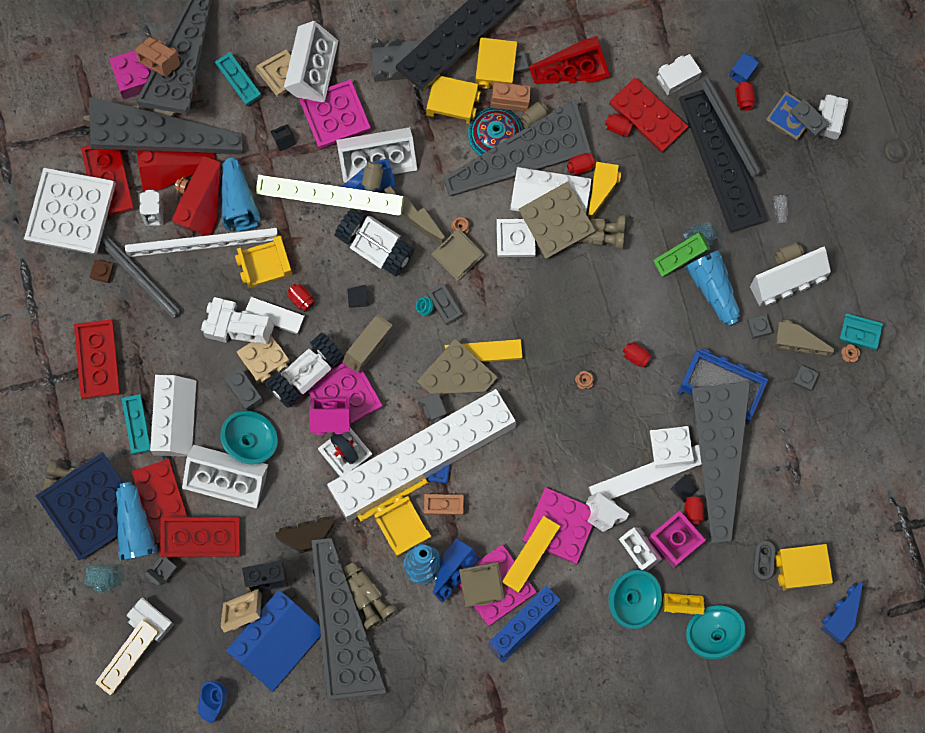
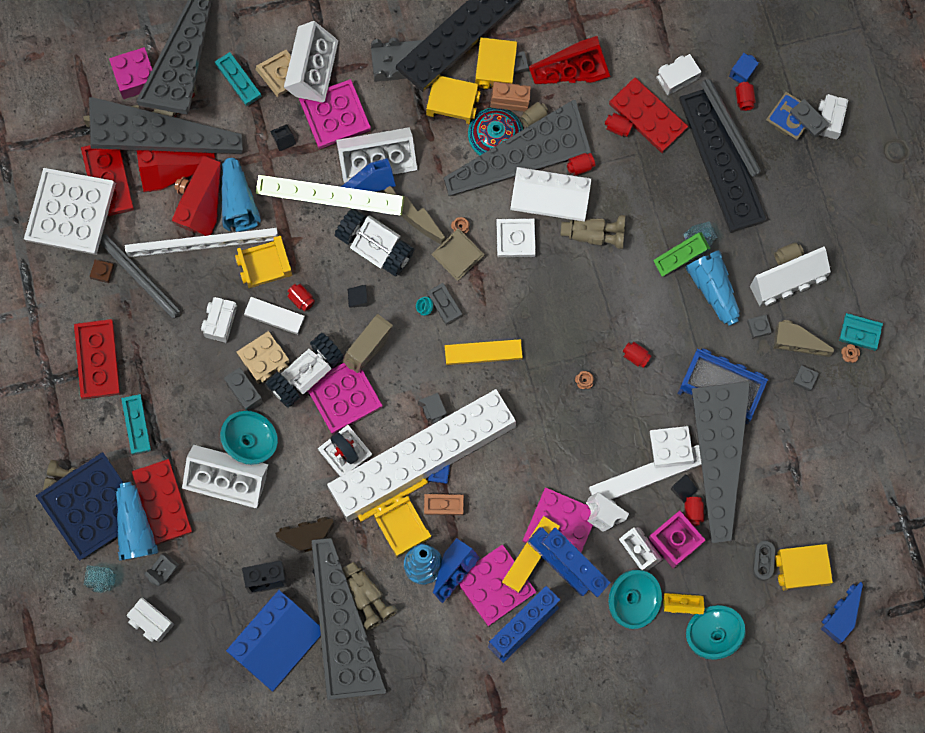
(127, 657): tile -> none
(151, 208): white brick -> none
(158, 56): nougat brick -> none
(173, 415): white slope -> none
(199, 537): red plate -> none
(212, 700): blue cap -> none
(241, 611): tan plate -> none
(250, 327): white brick -> none
(329, 415): dark pink brick -> none
(372, 176): dark tan brick -> none
(456, 372): dark tan plate -> none
(481, 584): dark tan piece -> none
(556, 219): dark tan plate -> none
(568, 561): none -> blue fence
(603, 184): yellow slope -> none
(781, 207): clear cone -> none

